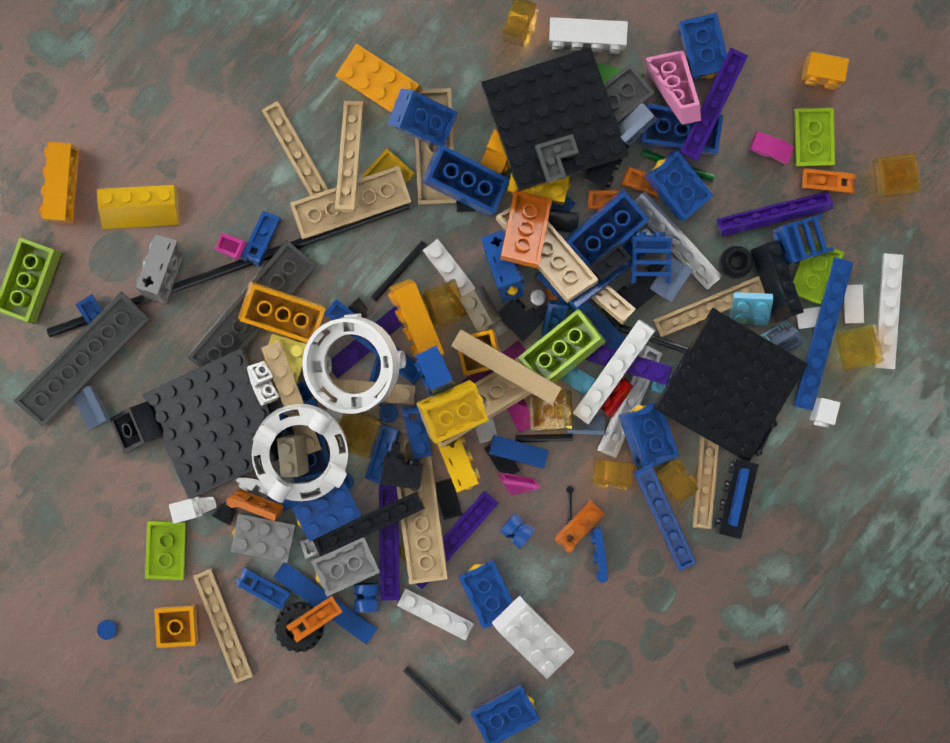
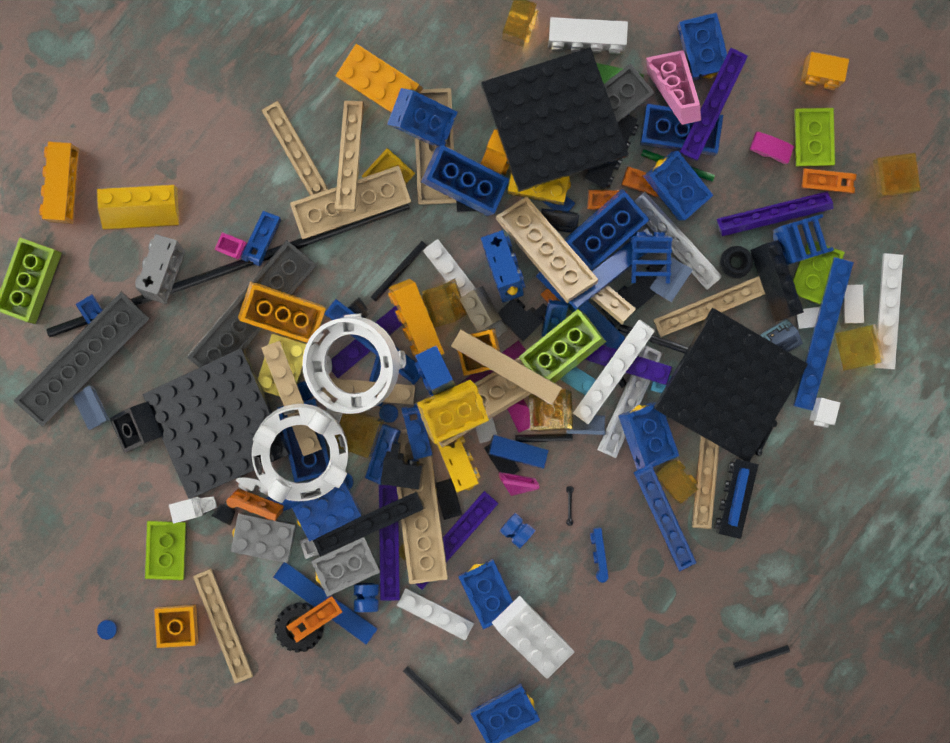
(260, 381): white slope -> none
(263, 588): blue plate -> none
(292, 455): dark tan brick -> none
(526, 229): orange plate -> none
(537, 297): white hair -> none
(550, 156): dark grey plate -> none
(579, 526): orange plate -> none
(609, 262): black plate -> none
(612, 473): clear yellow brick -> none
(617, 397): red plate -> none
(636, 123): sand blue panel -> none
(751, 308): medium azure plate -> none

